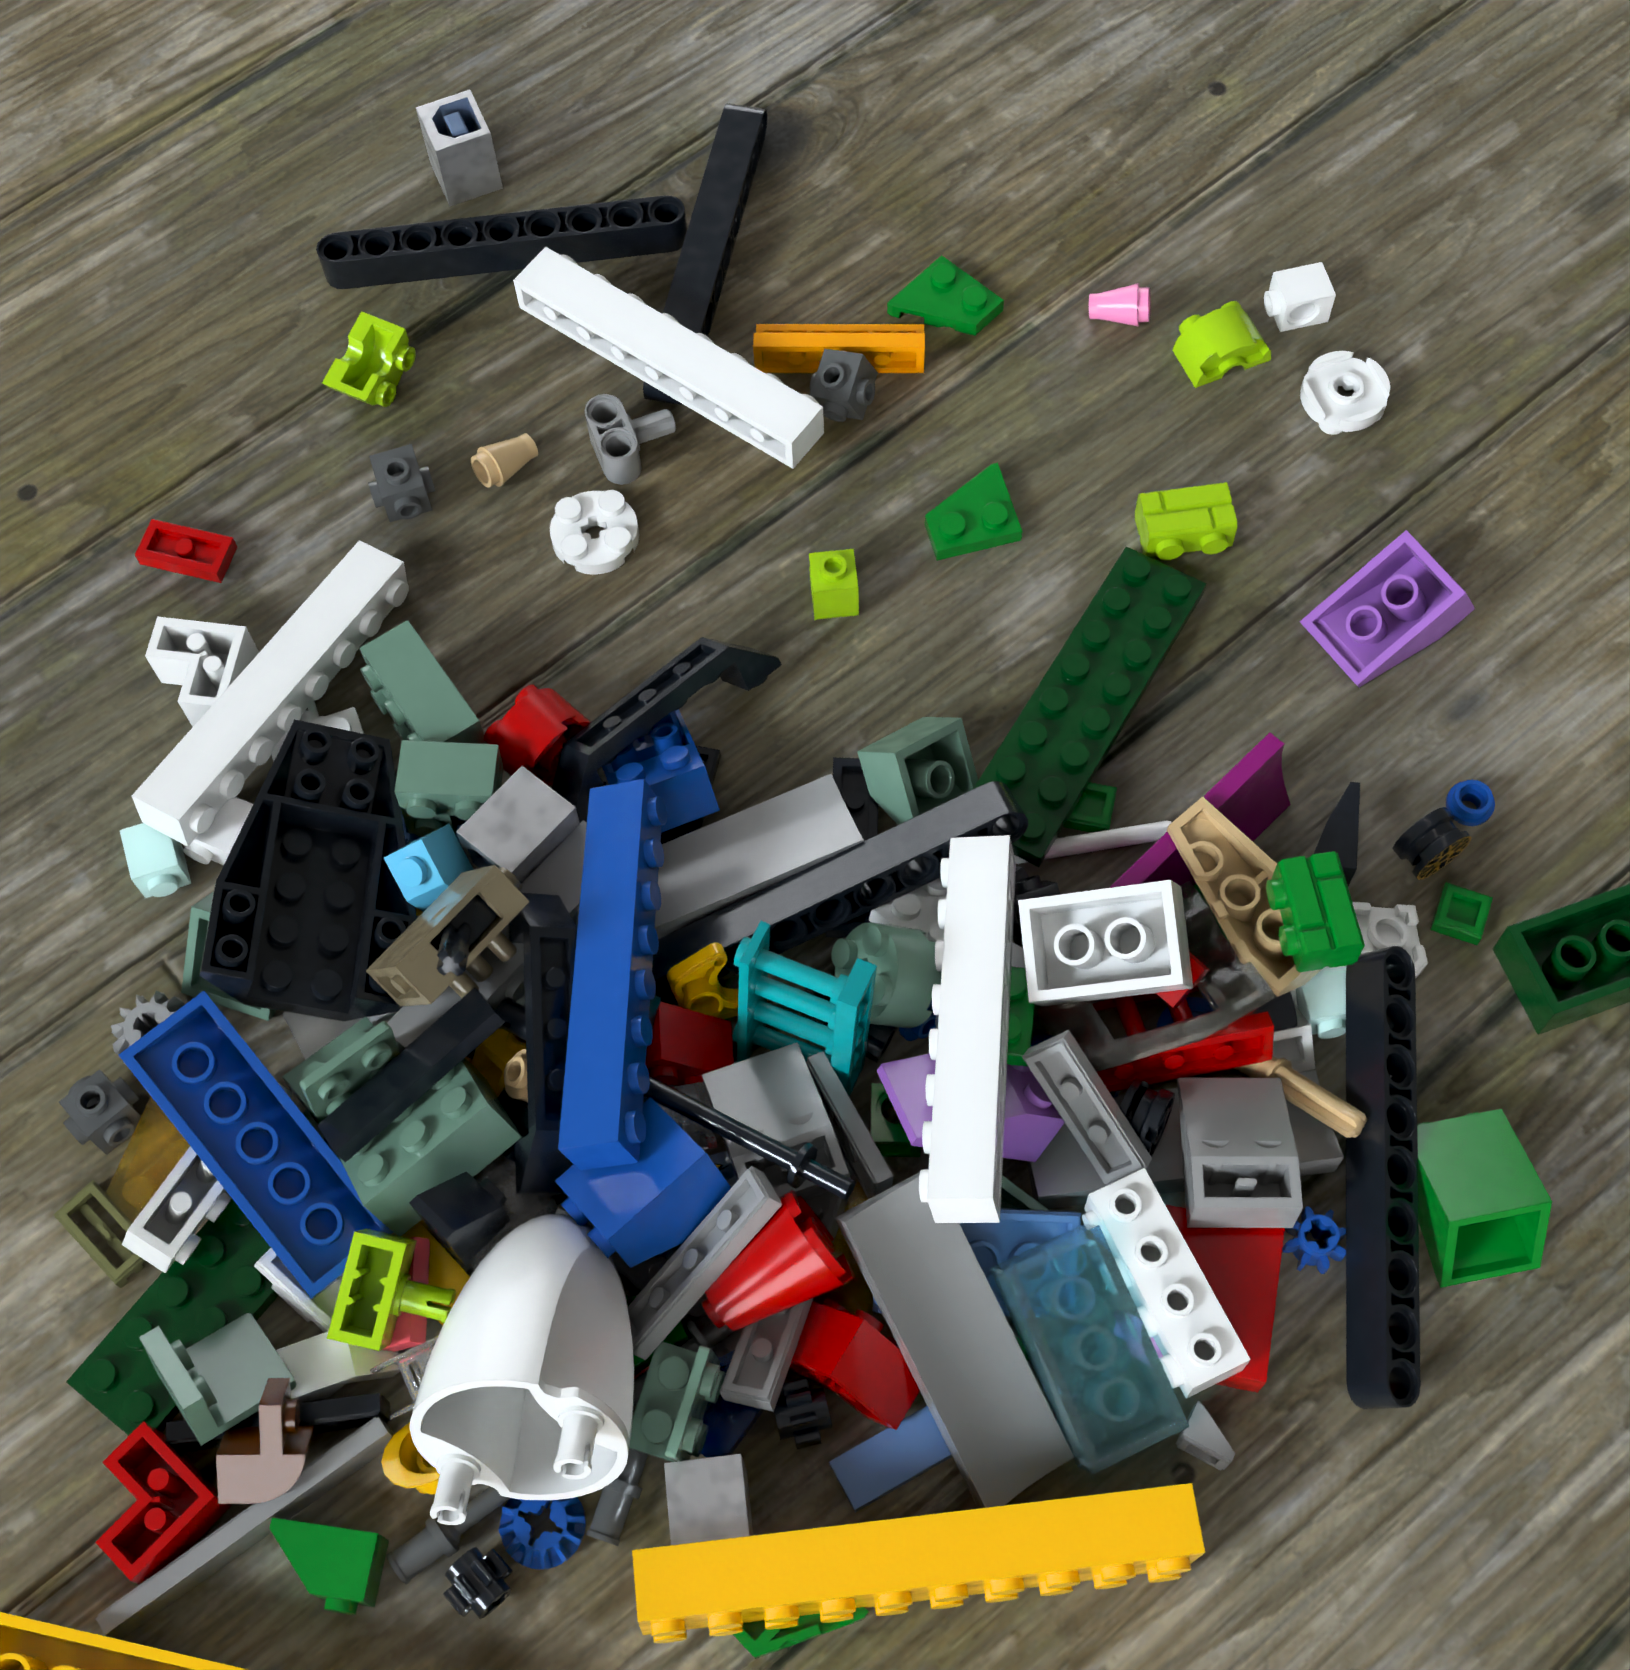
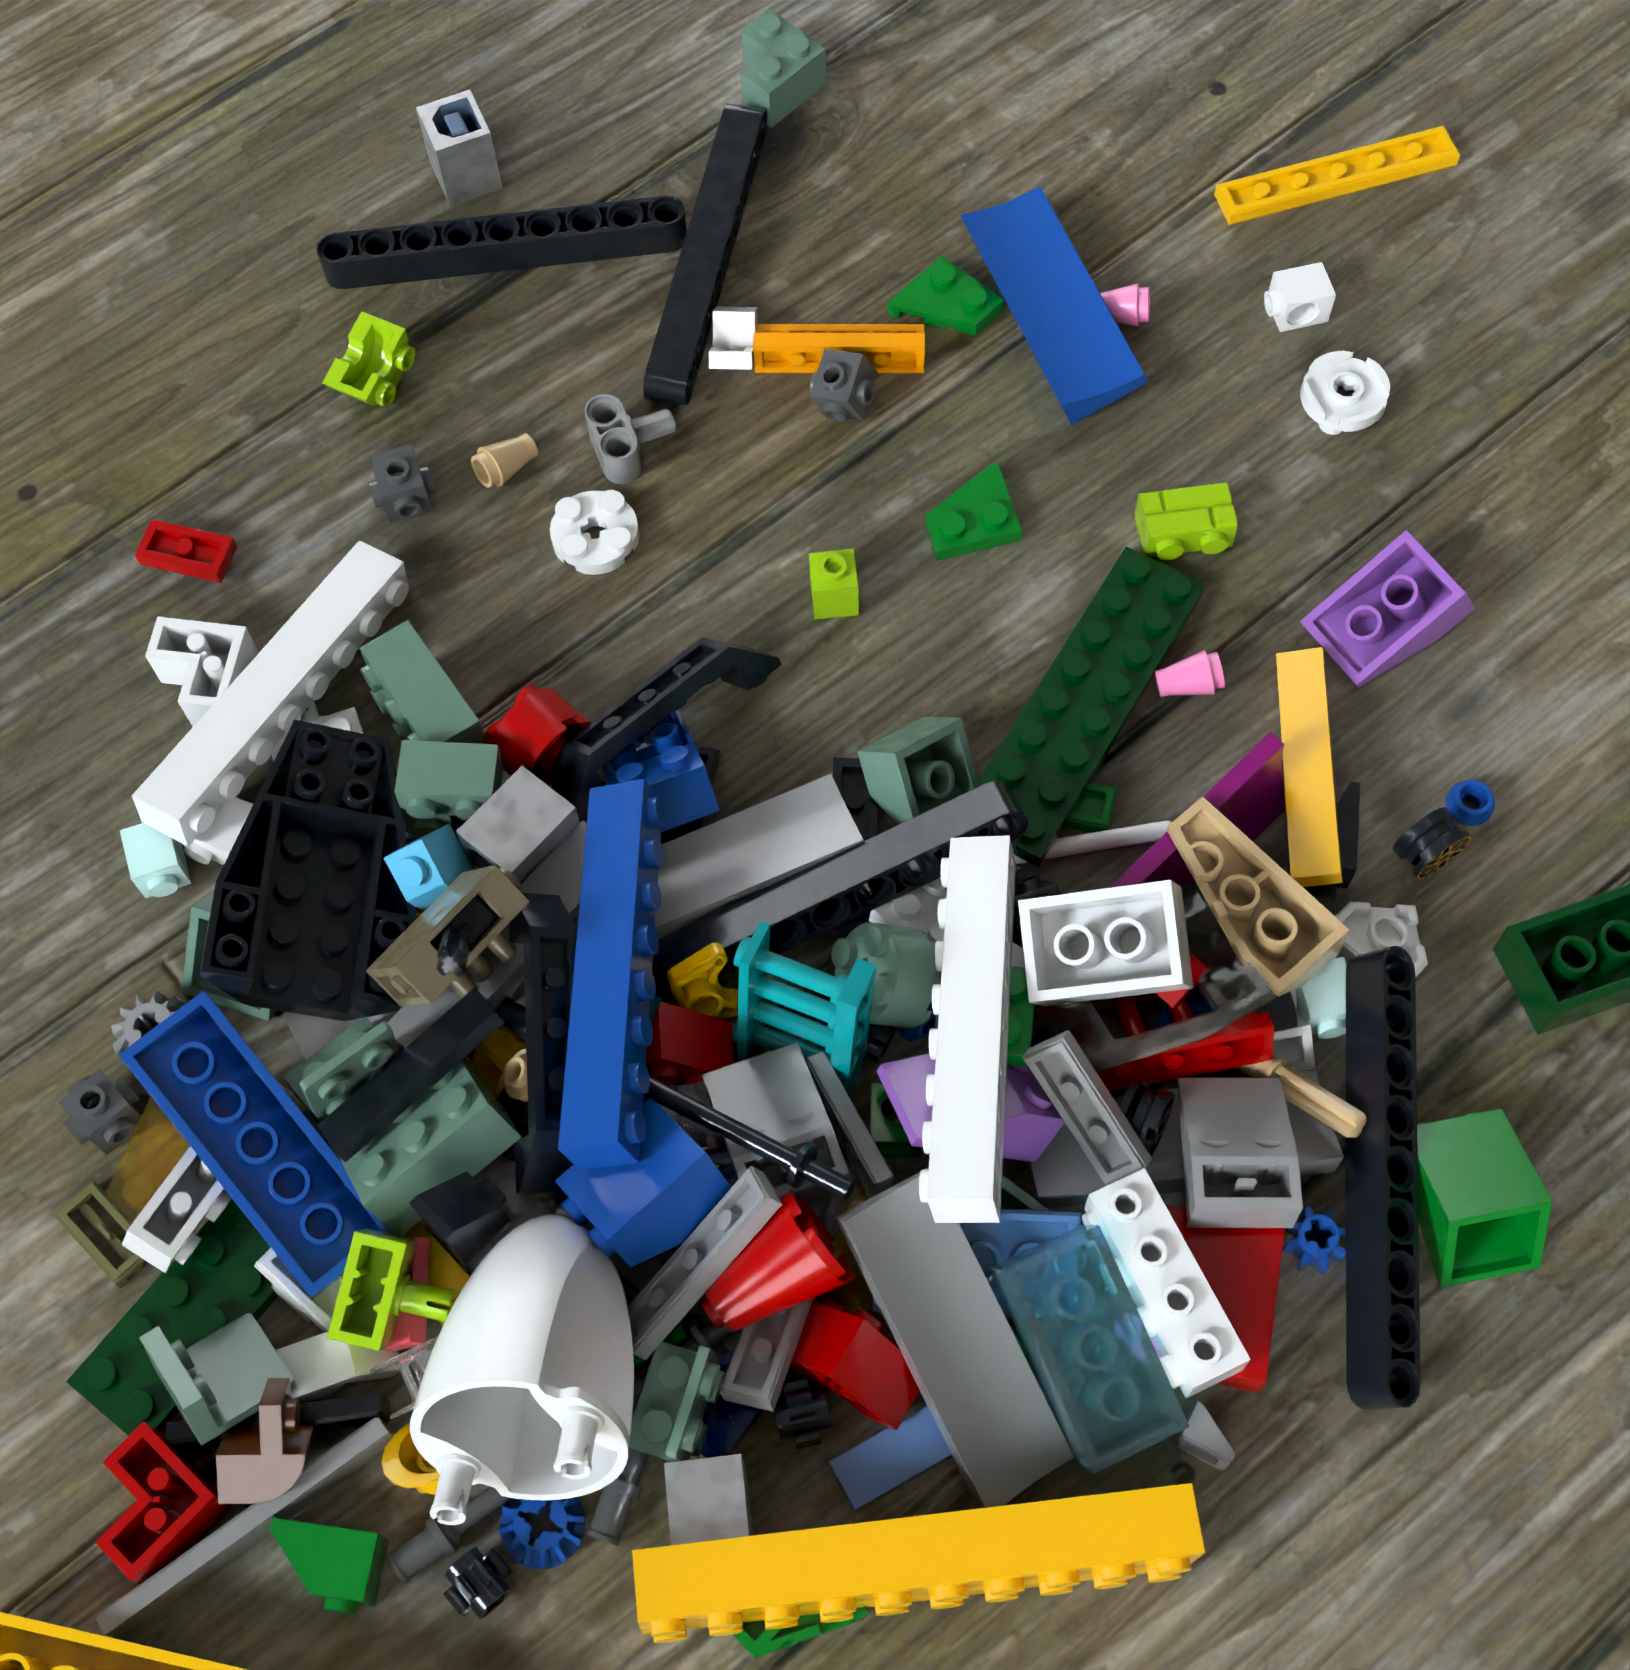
(670, 357): white brick -> none
(733, 337): none -> white slope
(781, 66): none -> sand green brick
(1055, 304): none -> blue arch
(1191, 676): none -> bright pink cone
(1218, 343): lime cylinder -> none
(1308, 768): none -> yellow tile
(1315, 912): green brick -> none
(1336, 175): none -> yellow tile
(1461, 913): green tile -> none

